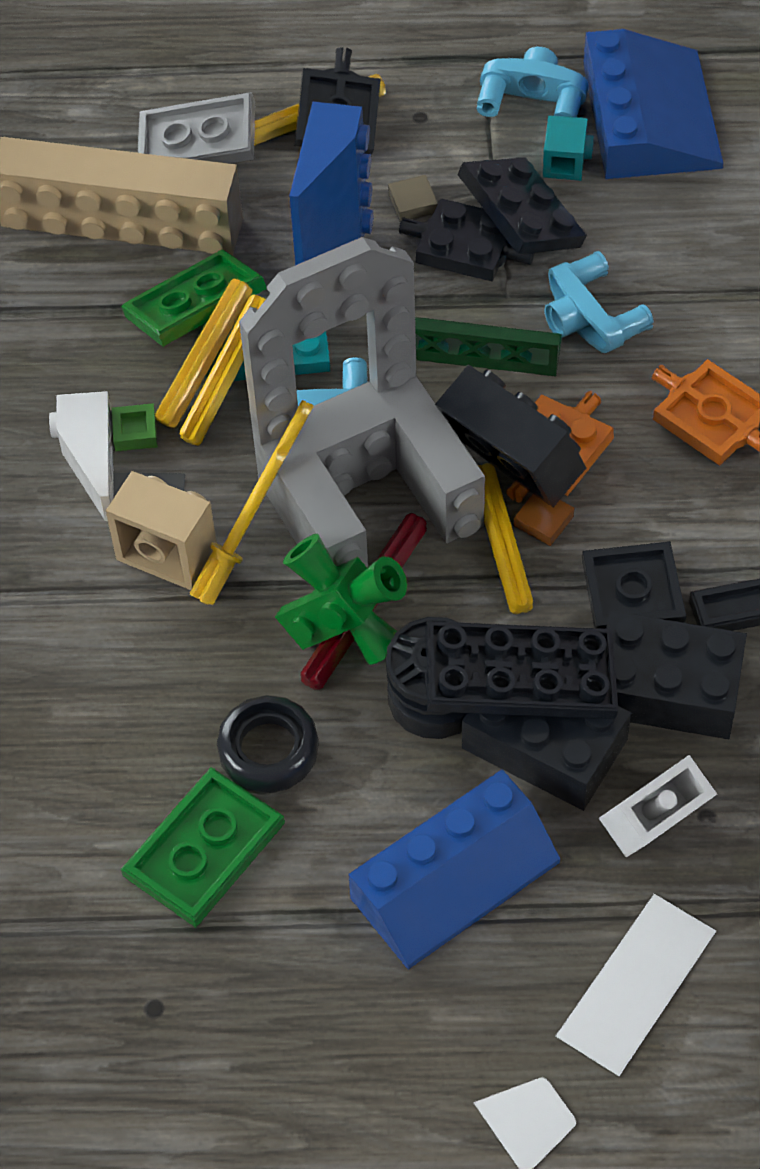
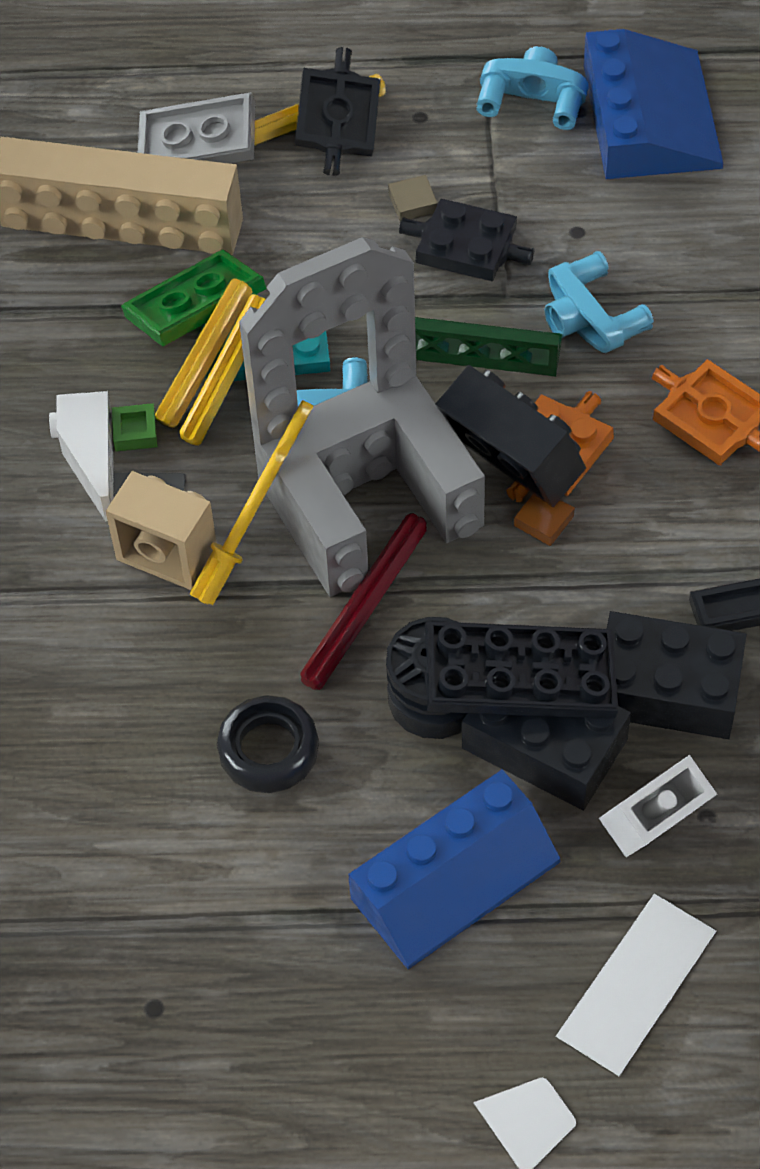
(203, 846): green tile -> none
(330, 181): blue slope -> none
(341, 599): green brick -> none
(504, 545): yellow axle -> none
(522, 205): black plate -> none
(566, 147): teal brick -> none
(633, 582): black plate -> none

